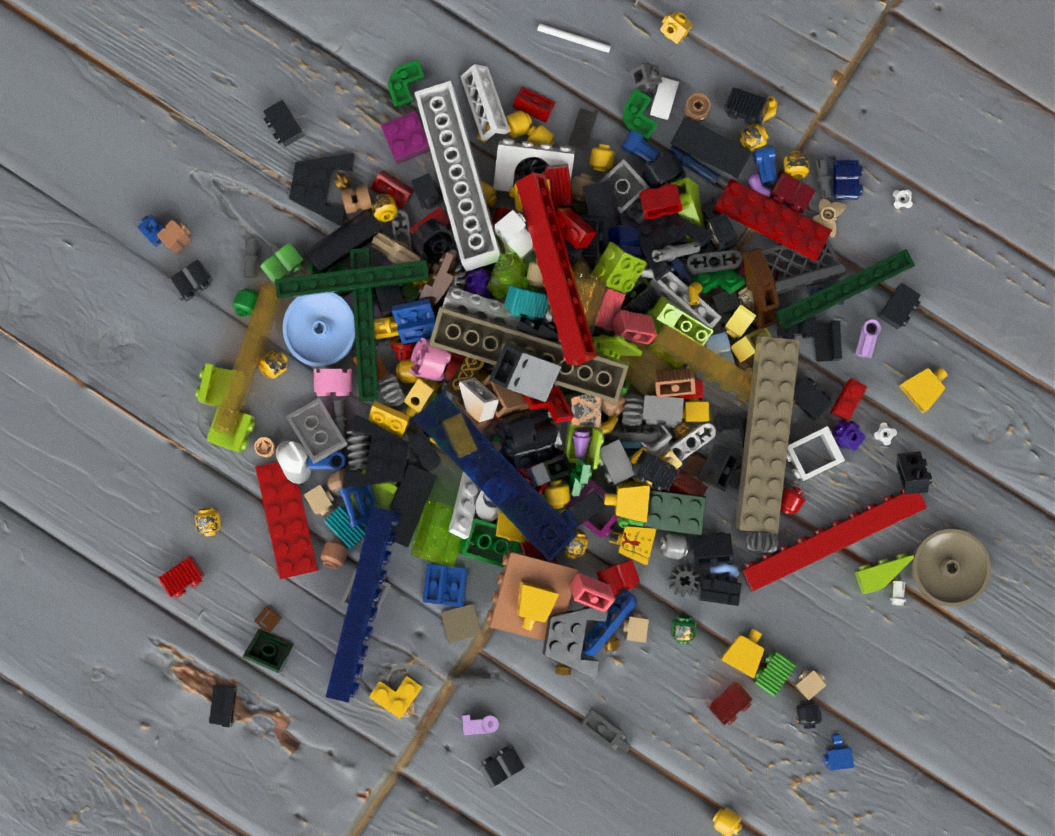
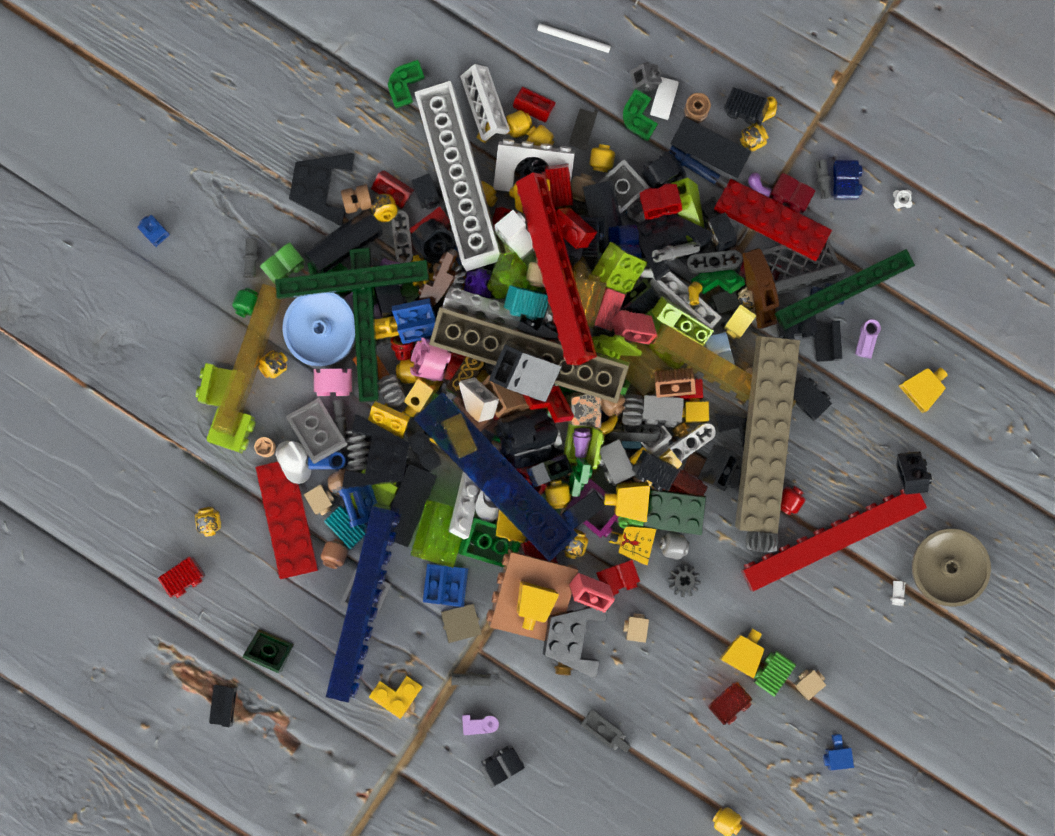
(175, 236): nougat brick -> none
(190, 280): black brick -> none
(267, 619): reddish brown tile -> none
(283, 123): black brick -> none
(342, 181): pearl gold plate -> none
(395, 250): tan piece -> none
(406, 137): magenta brick -> none
(611, 625): blue beam -> none
(612, 644): pearl gold plate -> none
(636, 145): blue piece -> none
(676, 26): yellow brick -> none
(677, 268): dark blue plate -> none
(683, 629): head -> none
(712, 549): black brick -> none
(720, 591): black brick -> none
(726, 567): light blue arm -> none
(746, 346): light yellow slope -> none
(765, 158): blue piece -> none
(796, 165): head -> none
(808, 714): black head -> none
(828, 214): tan animal -> none
(831, 446): white window -> none
(848, 399): red brick -> none
(848, 435): dark purple brick -> none
(878, 576): lime slope -> none
(879, 435): white plate -> none
(899, 306): black brick -> none

